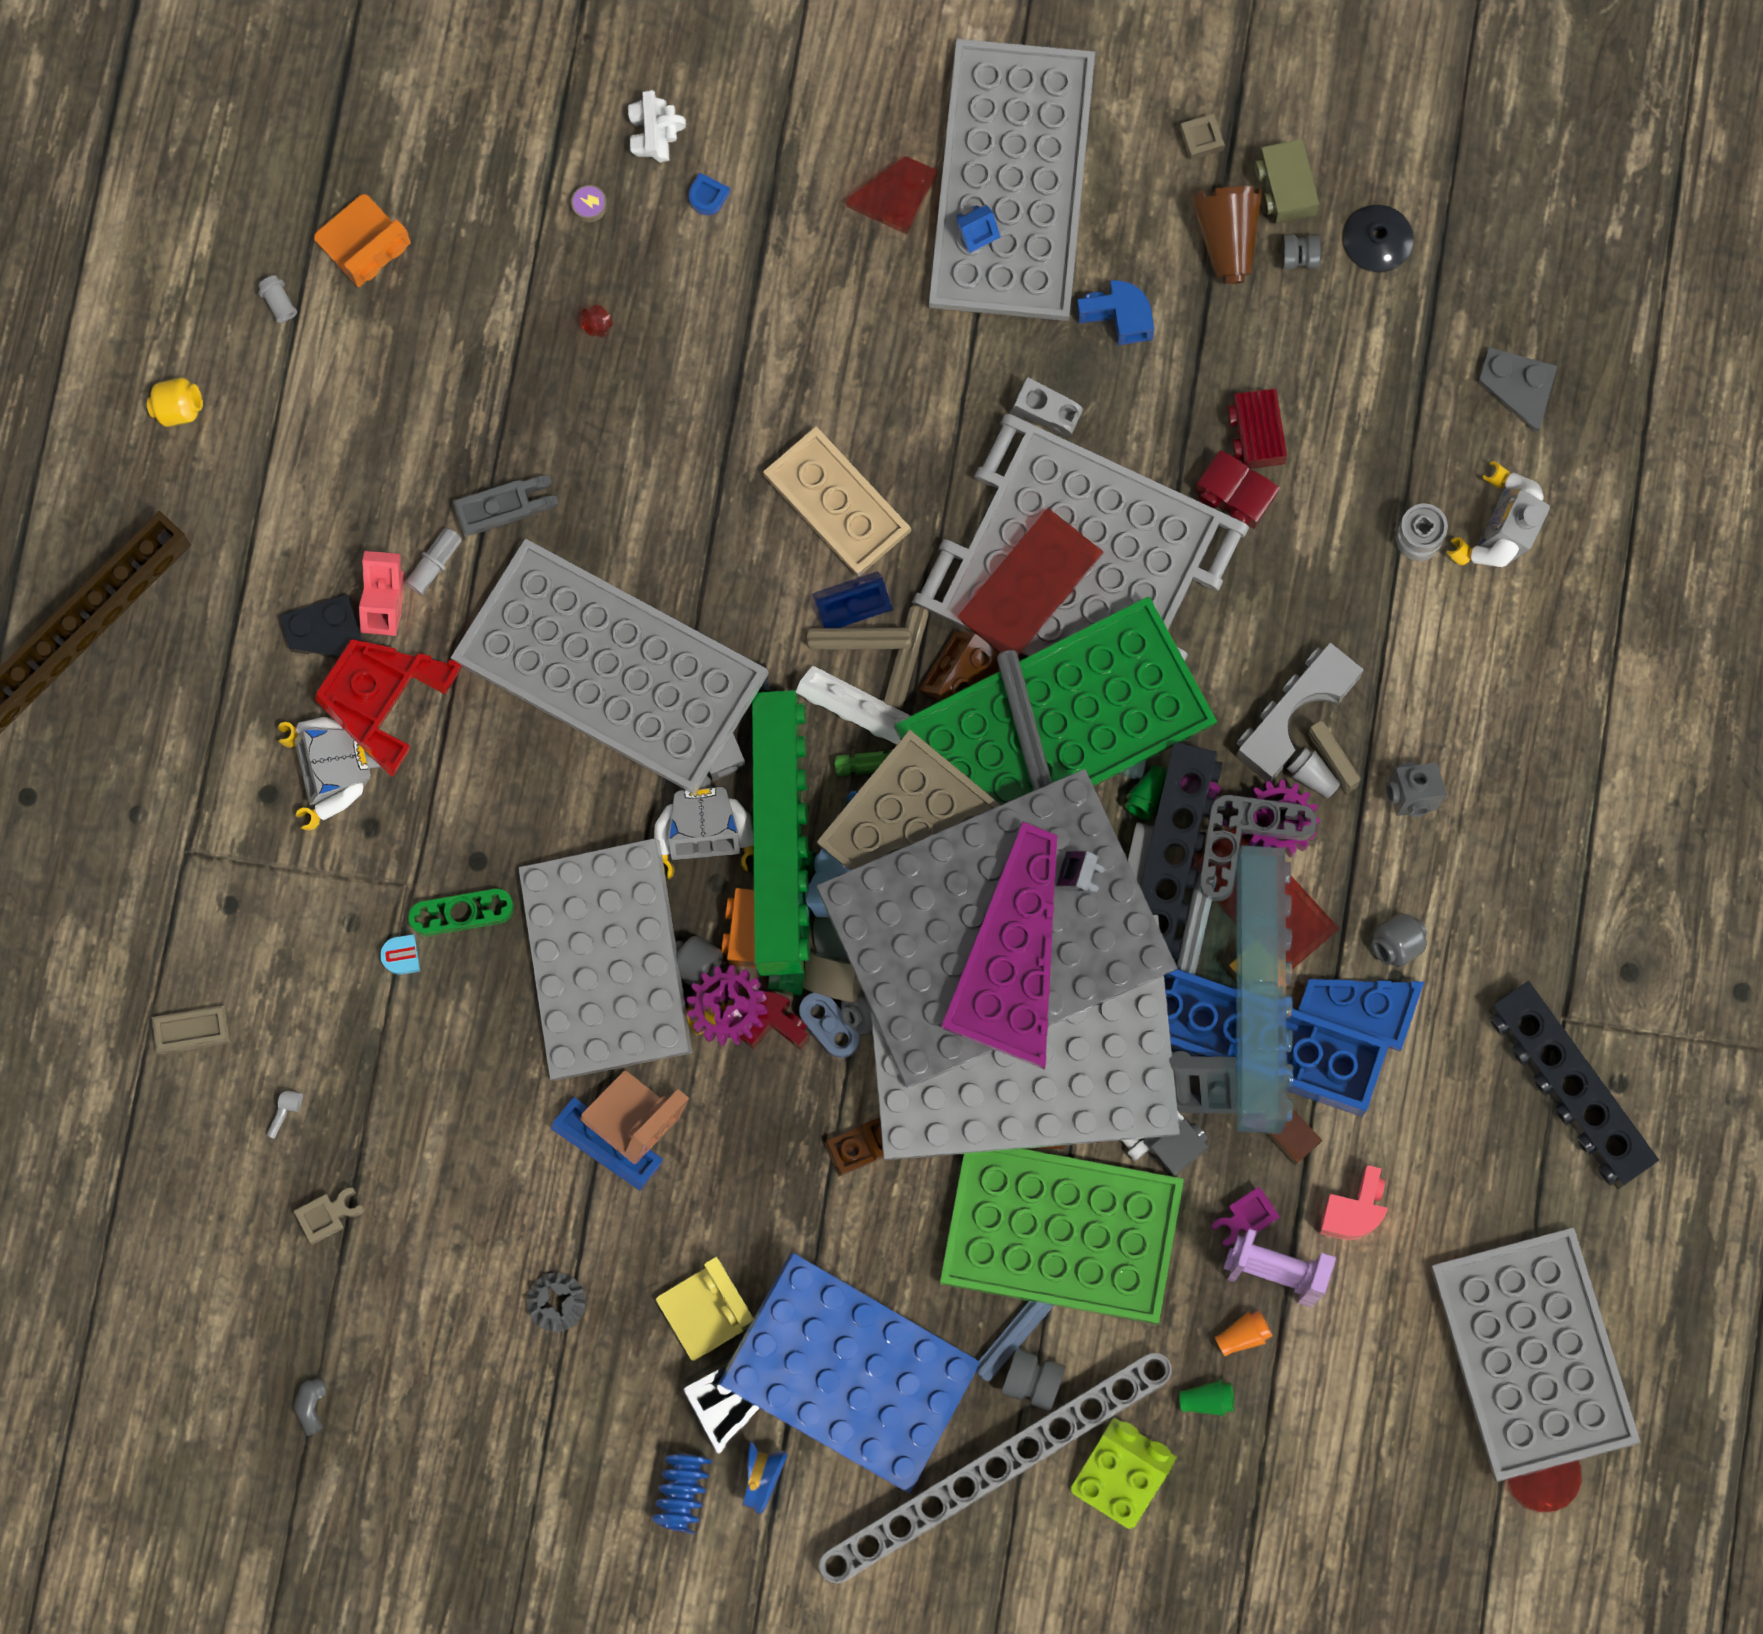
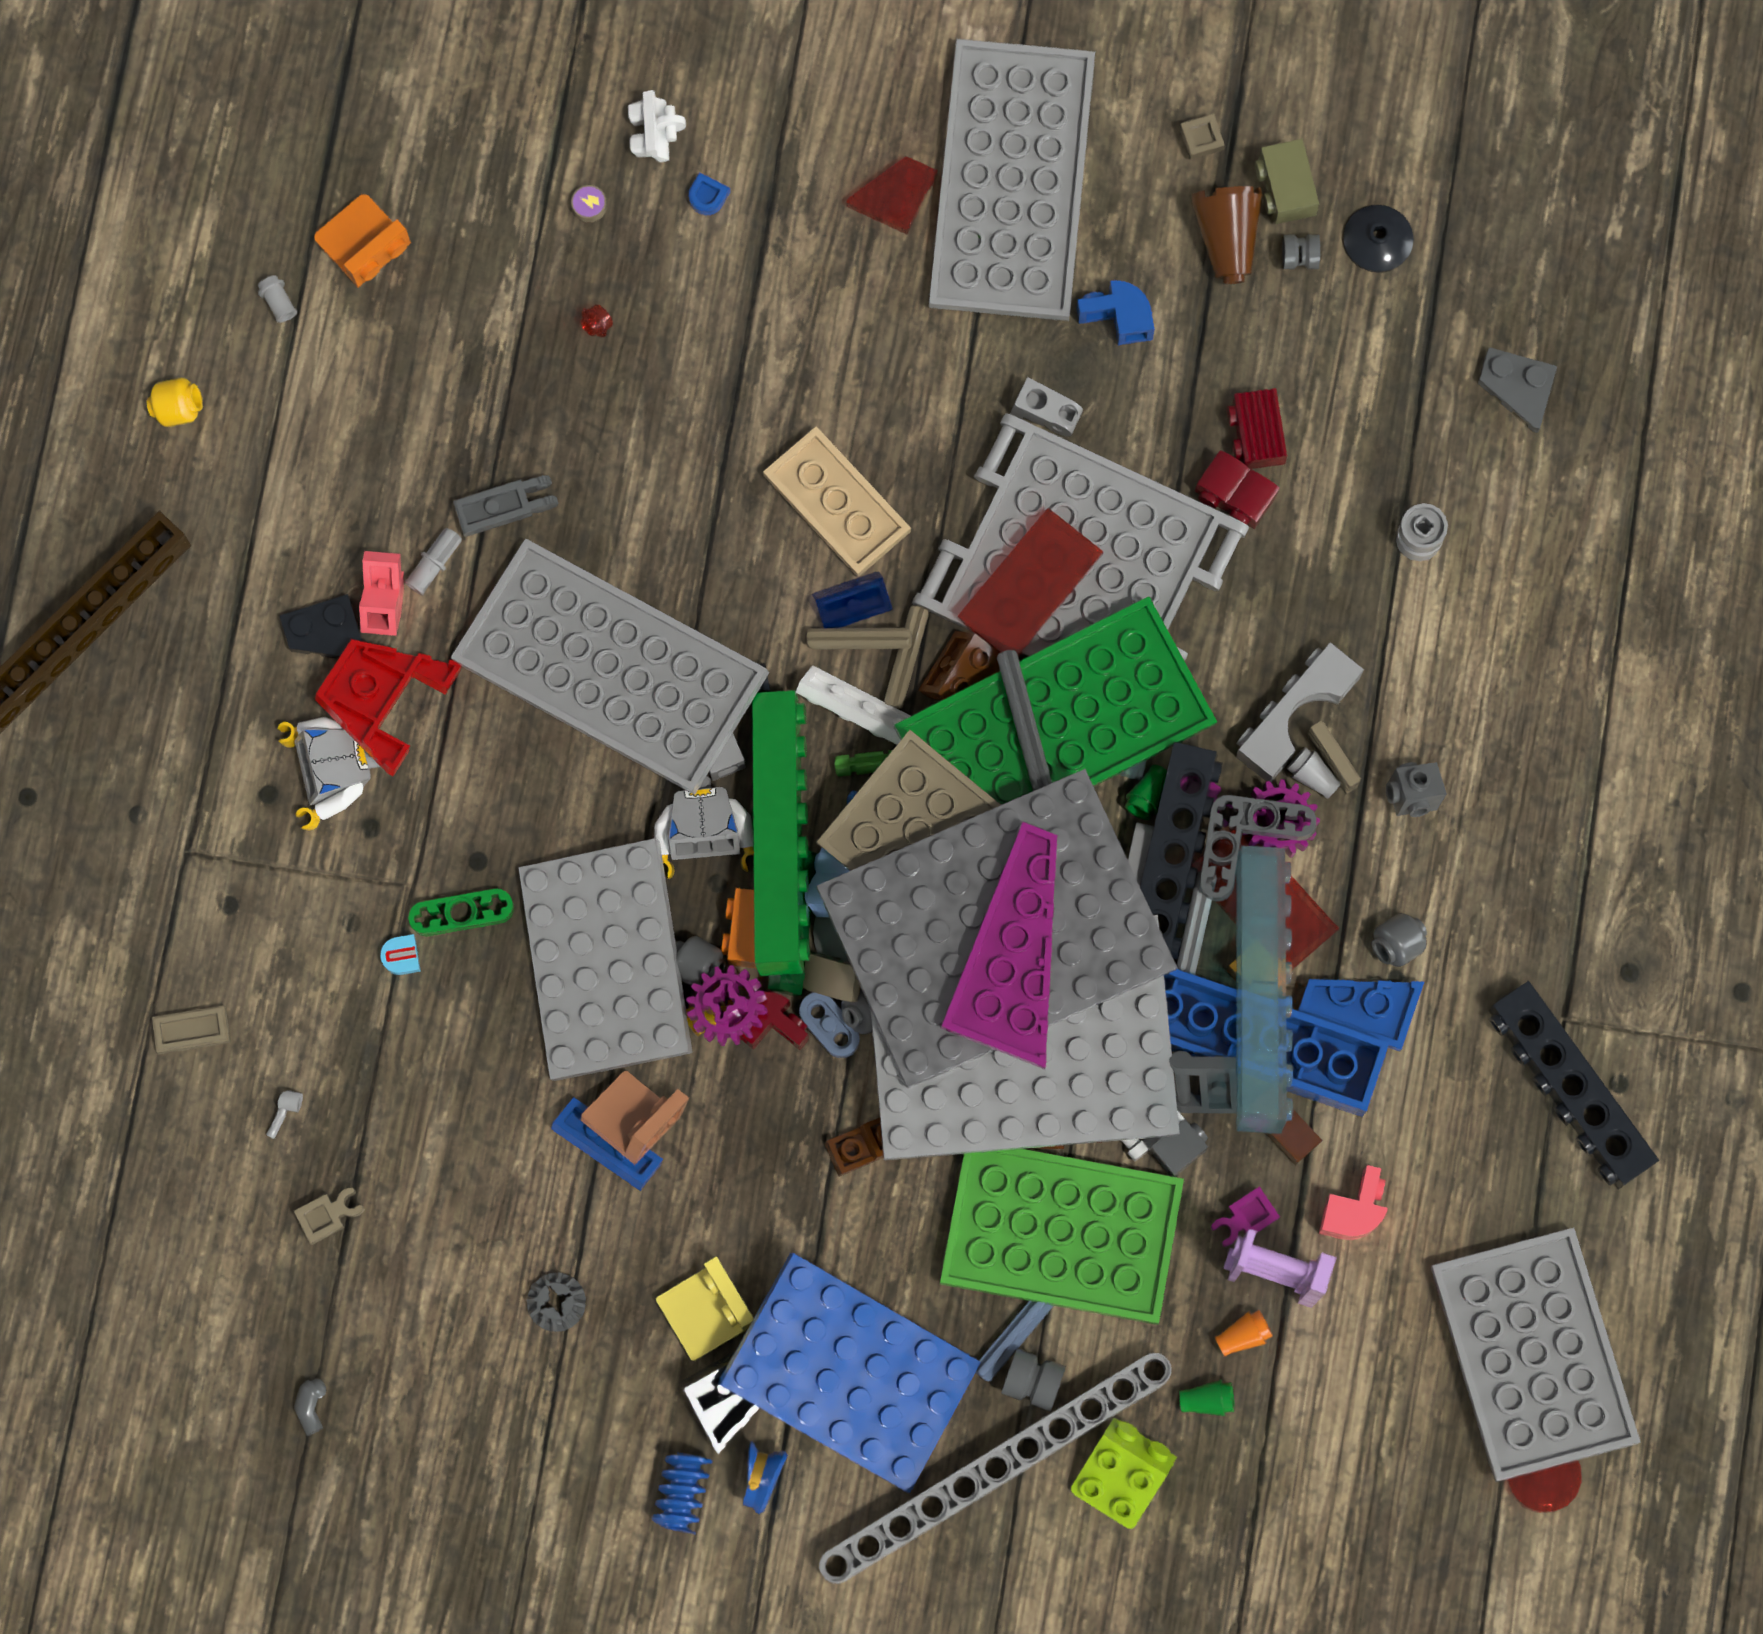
(978, 228): blue tile -> none
(1078, 871): black tile -> none
(1512, 523): torso -> none

